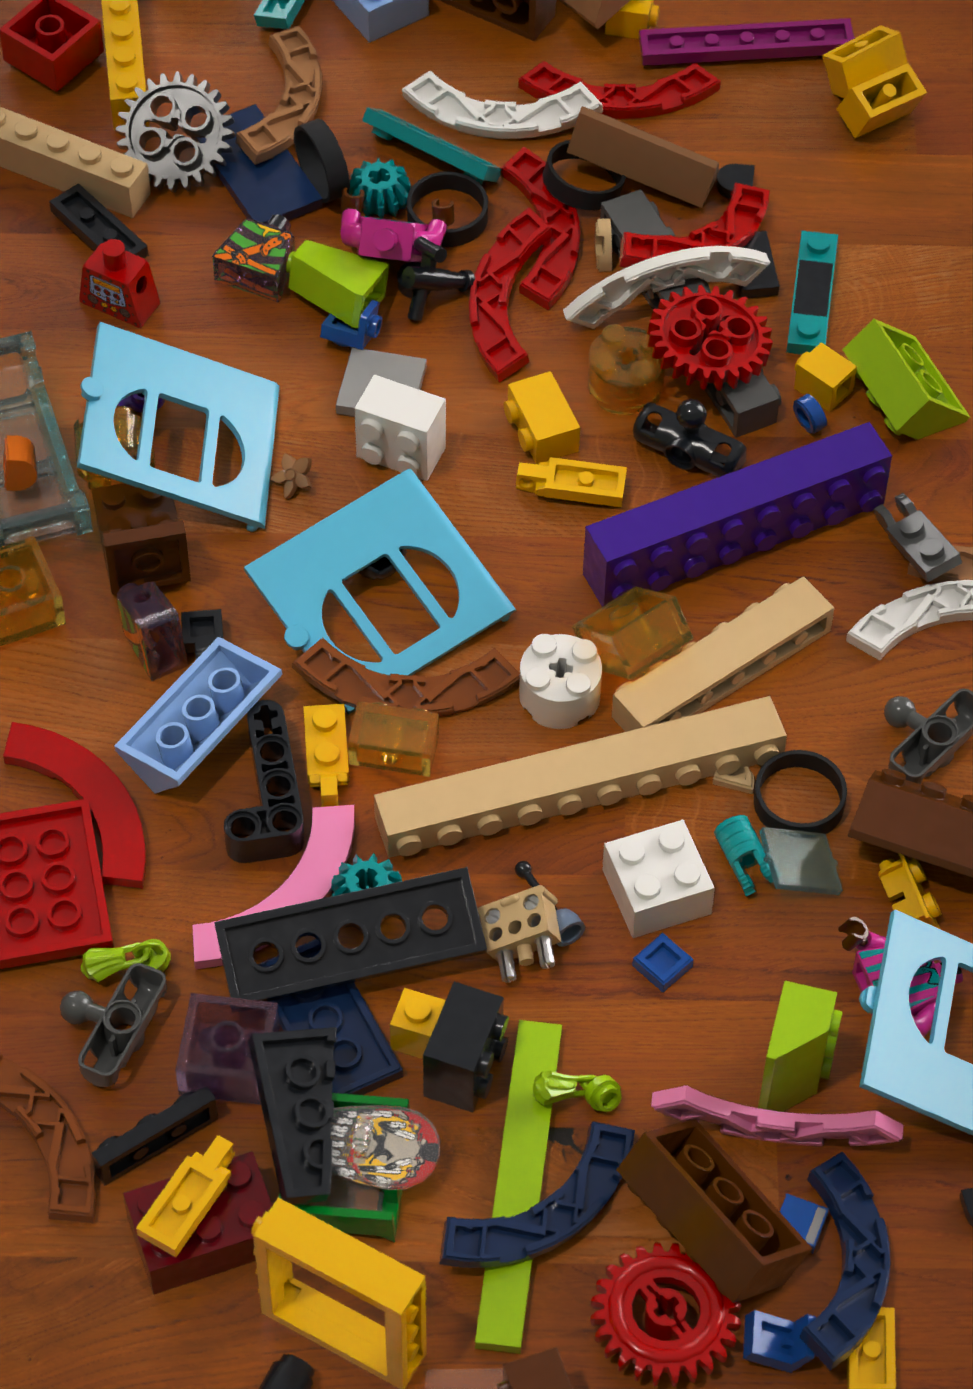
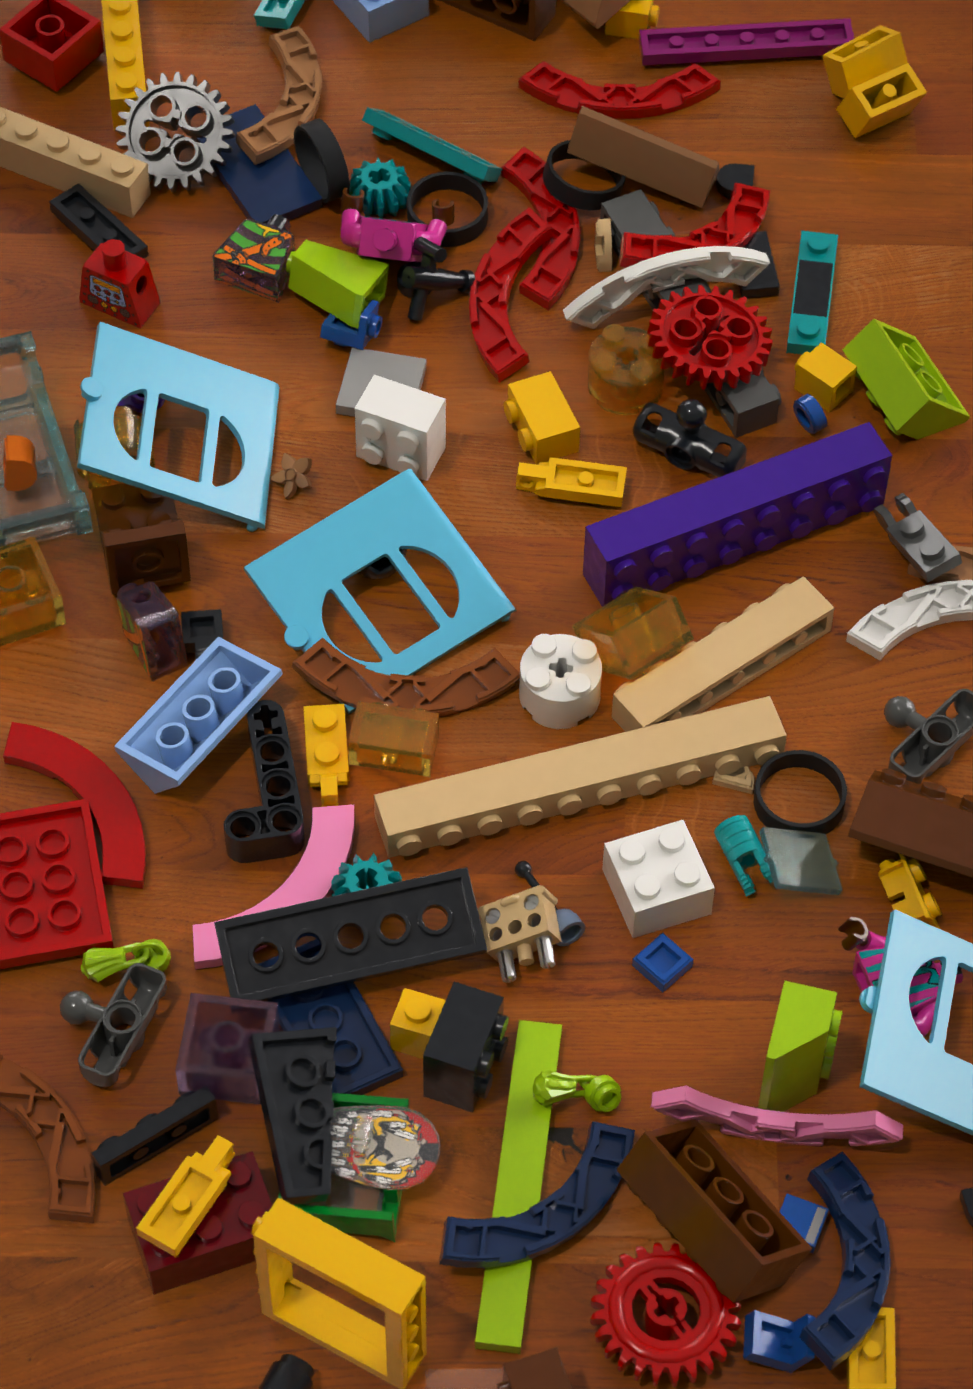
(498, 118): white tile -> none

